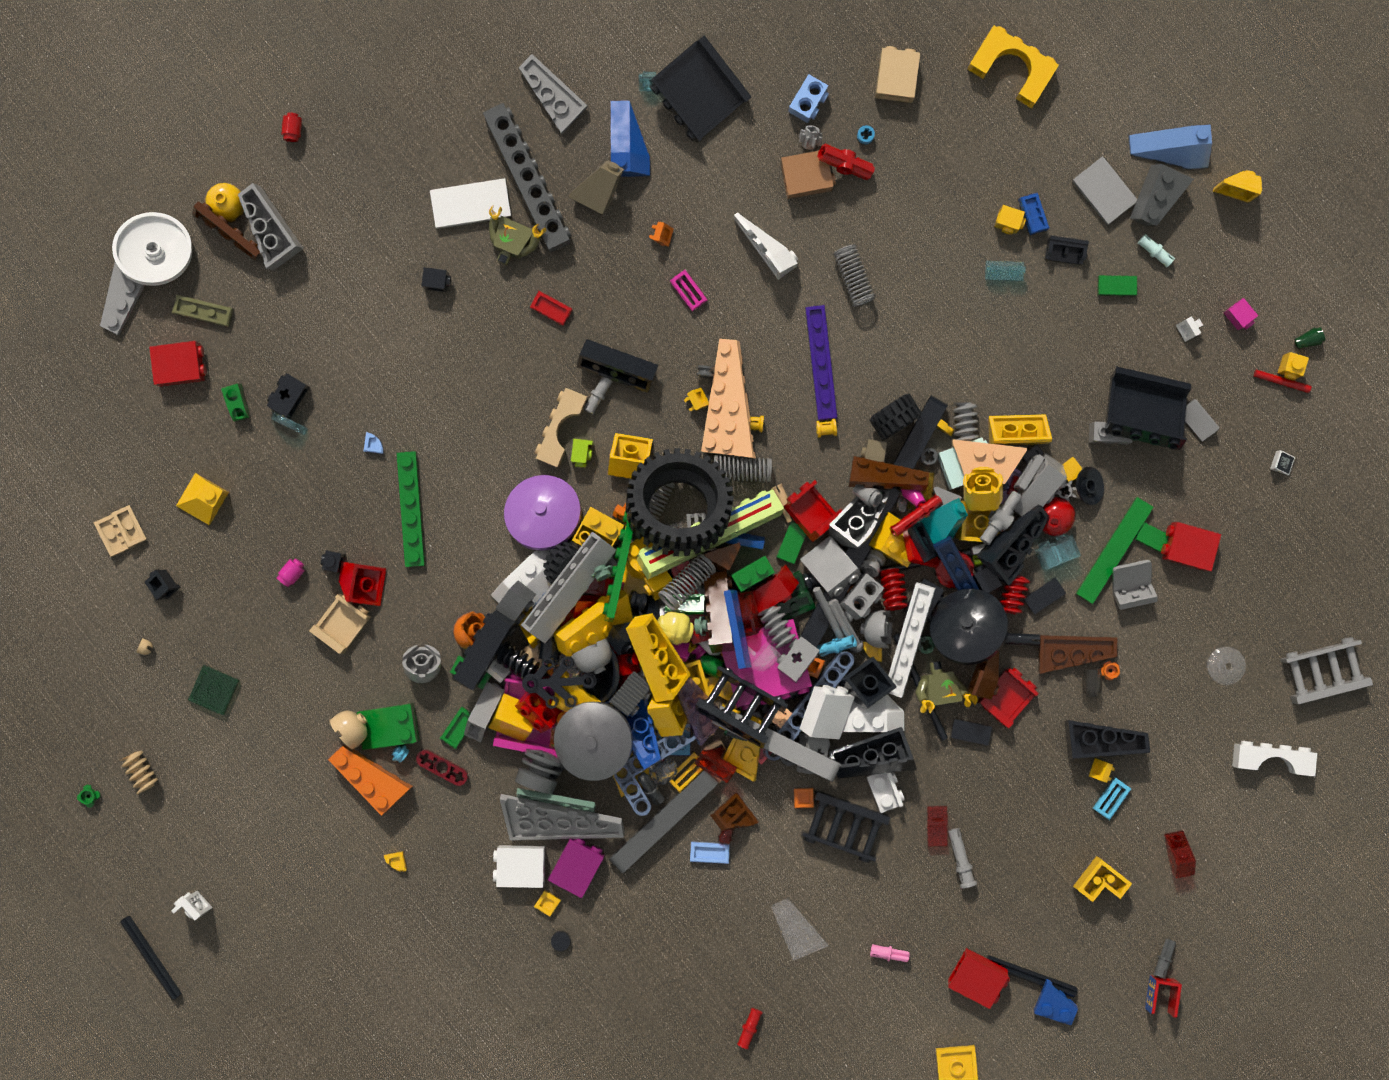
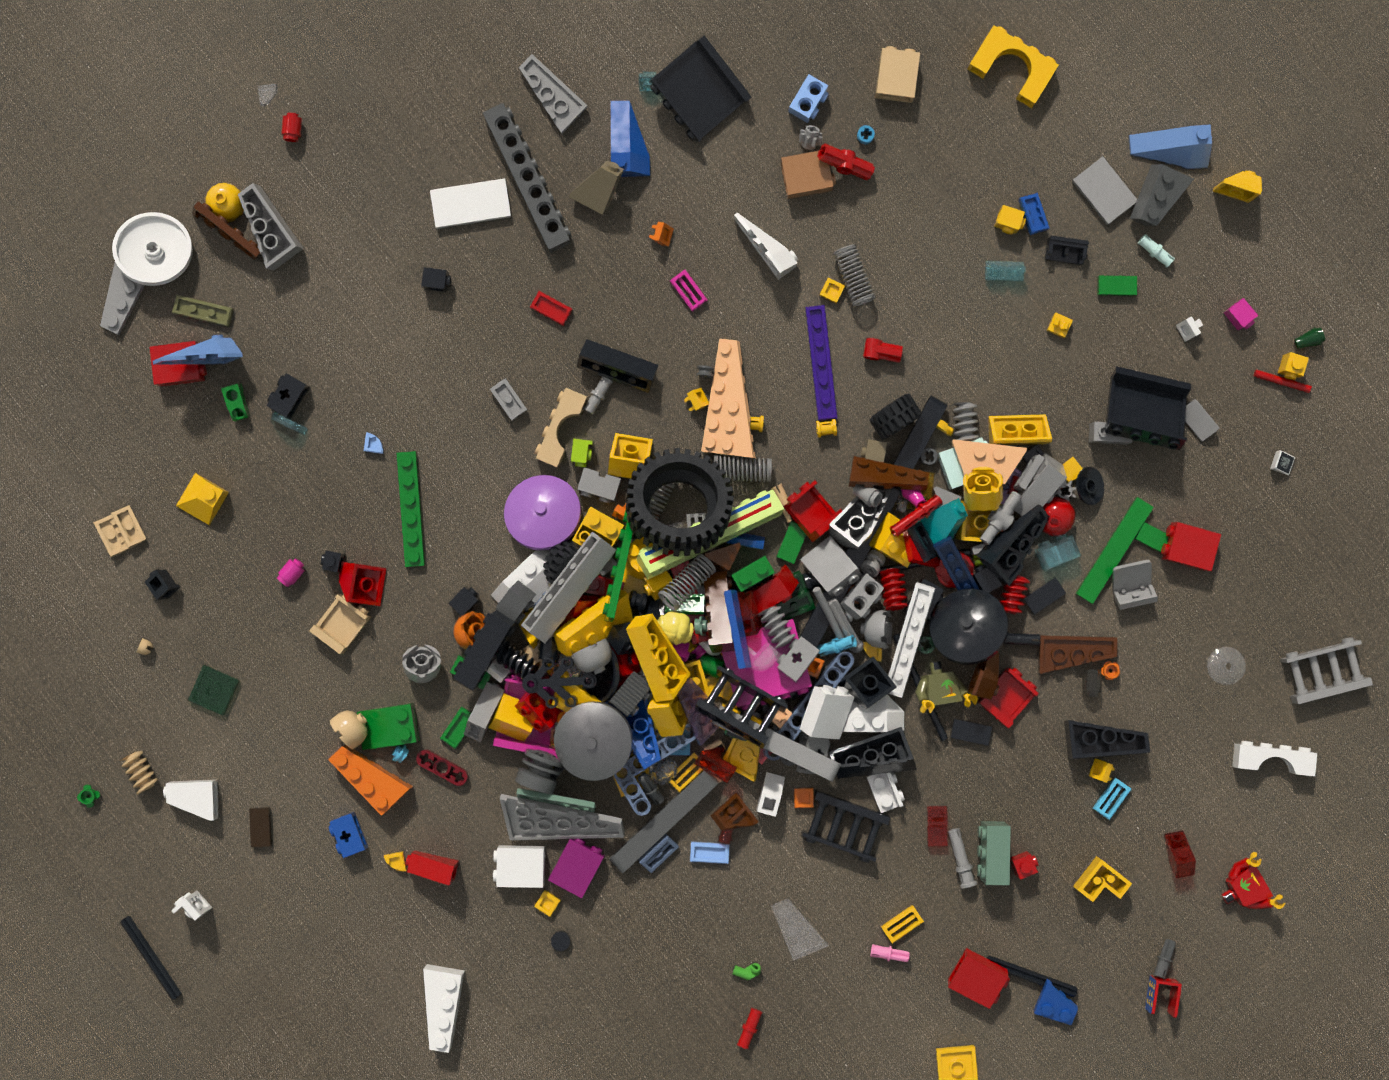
(196, 797): none -> white slope
(212, 351): none -> medium blue wedge
(260, 827): none -> dark brown tile
(267, 93): none -> clear tile
(348, 824): none -> blue brick
(432, 867): none -> red slope
(442, 1002): none -> white wedge
(465, 600): none -> black brick
(508, 399): none -> light grey plate
(511, 237): olive torso -> none
(593, 484): none -> light grey brick
(602, 572): sand green plate -> none
(657, 851): none -> sand blue tile
(747, 973): none -> bright green arm
(770, 794): none -> white slope
(832, 290): none -> yellow tile
(877, 350): none -> red piece
(915, 915): none -> yellow tile
(994, 852): none -> sand green piece
(1024, 865): none -> red brick
(1059, 325): none -> yellow tile
(1249, 887): none -> red torso

